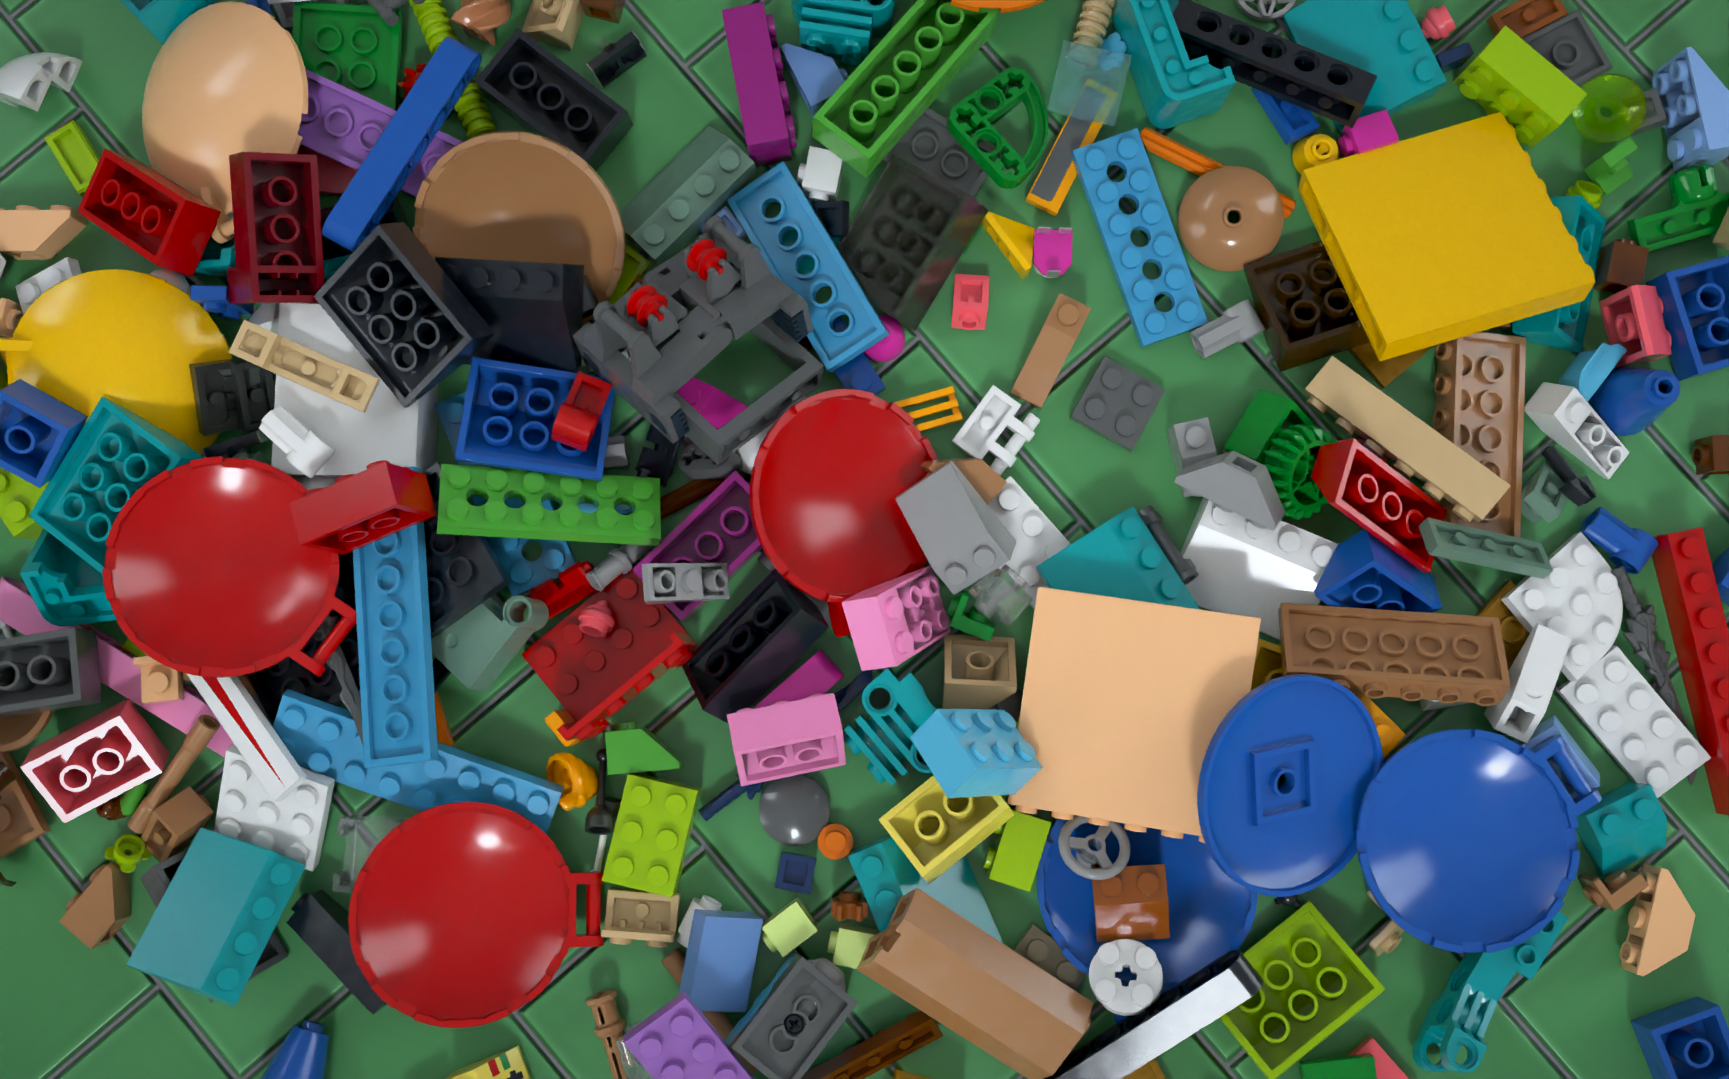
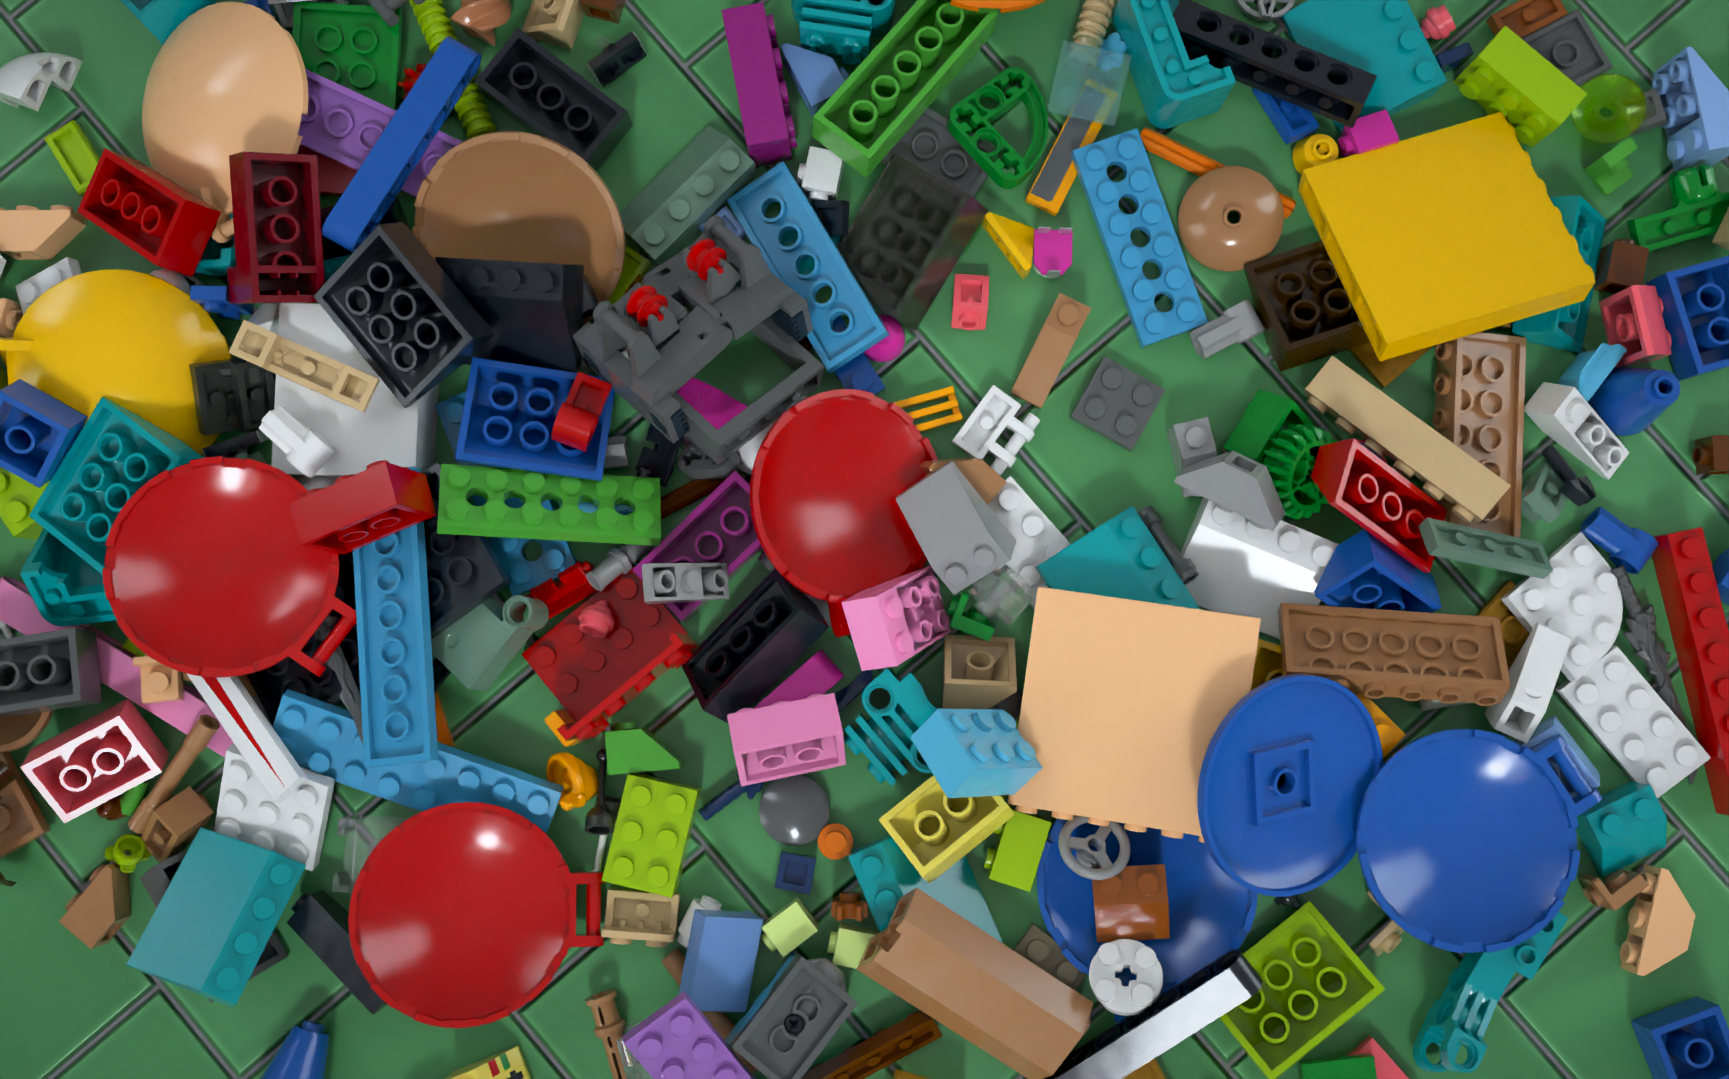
(1588, 191): lime plate -> none

